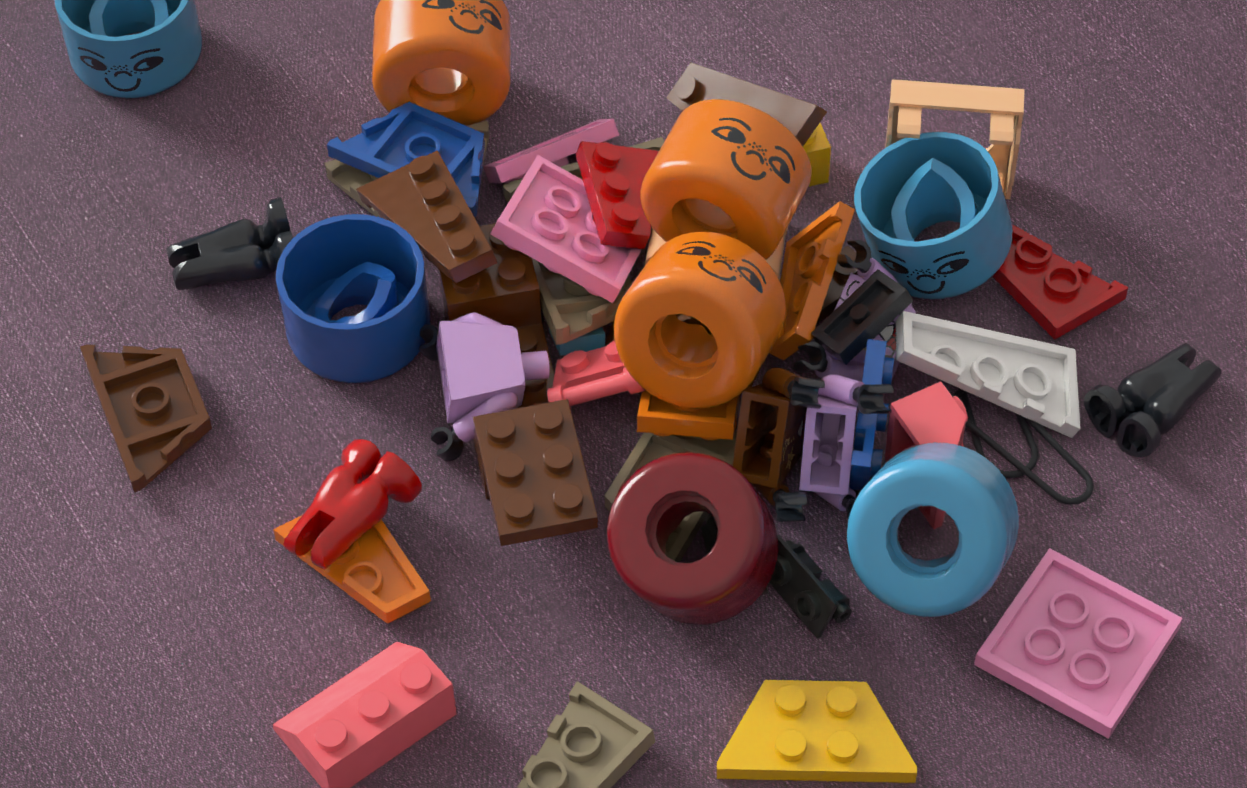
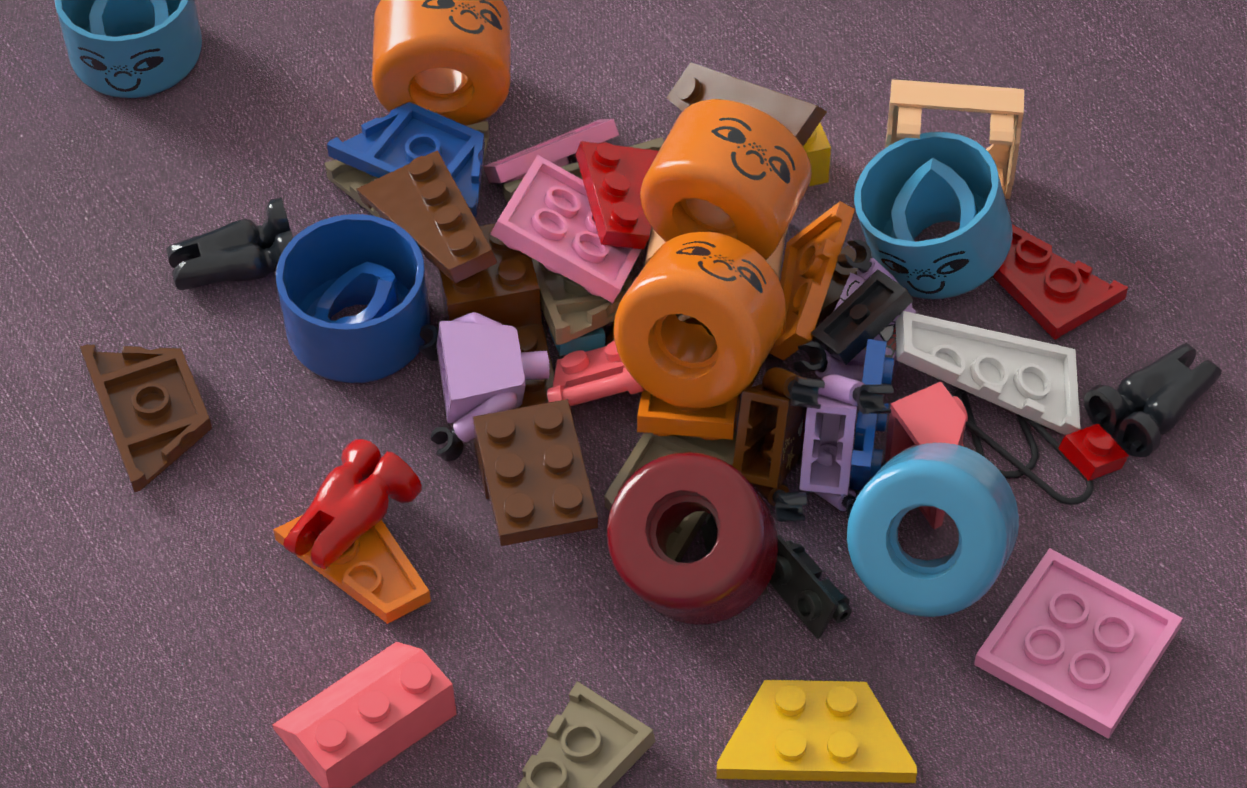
(1093, 452): none -> red plate

